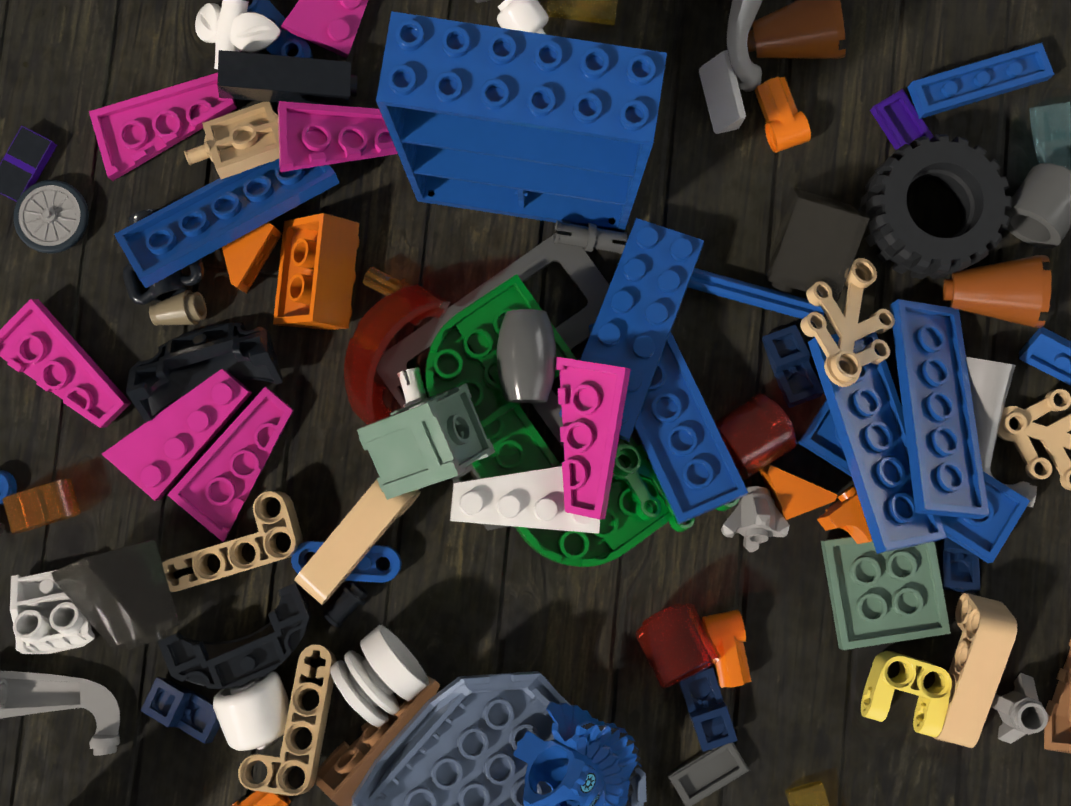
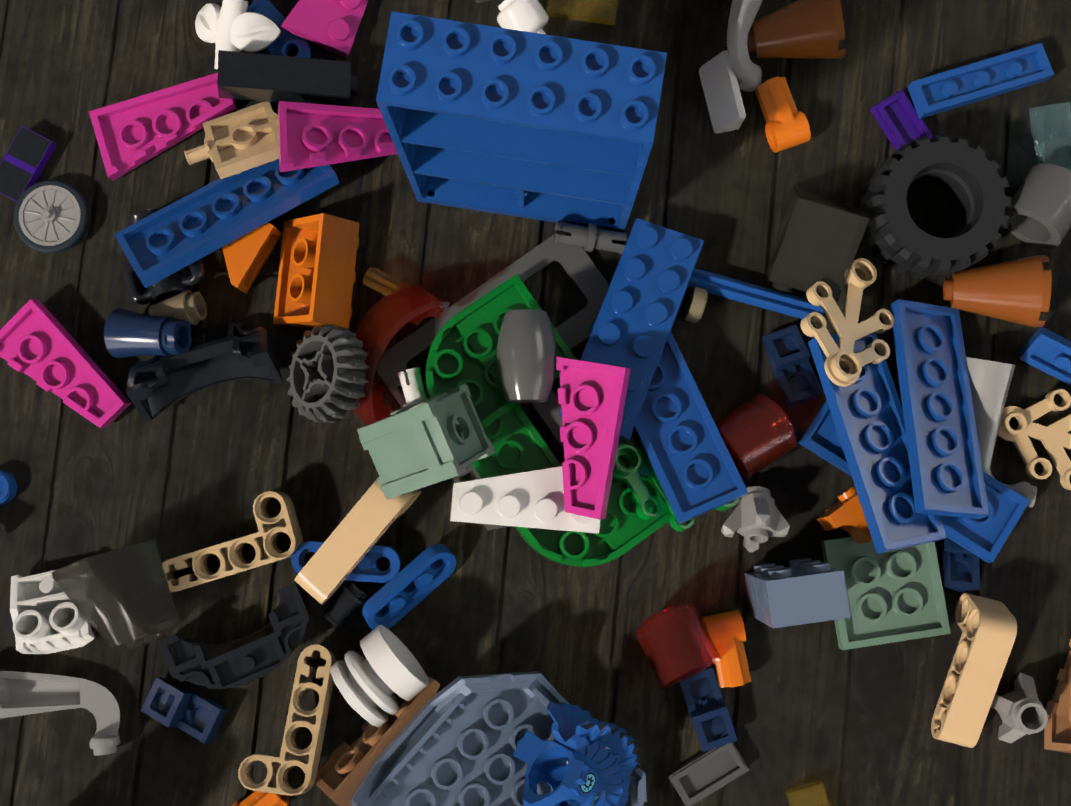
(41, 506): clear orange beam -> none
(145, 334): none -> dark blue plant
(169, 443): dark pink wing -> none
(229, 469): dark pink wing -> none
(253, 713): white head -> none
(327, 373): none -> dark grey gear
(409, 586): none -> blue plate
(695, 304): none -> dark tan tile
(794, 495): orange slope -> none
(797, 594): none -> sand blue brick
(932, 702): light yellow piece -> none

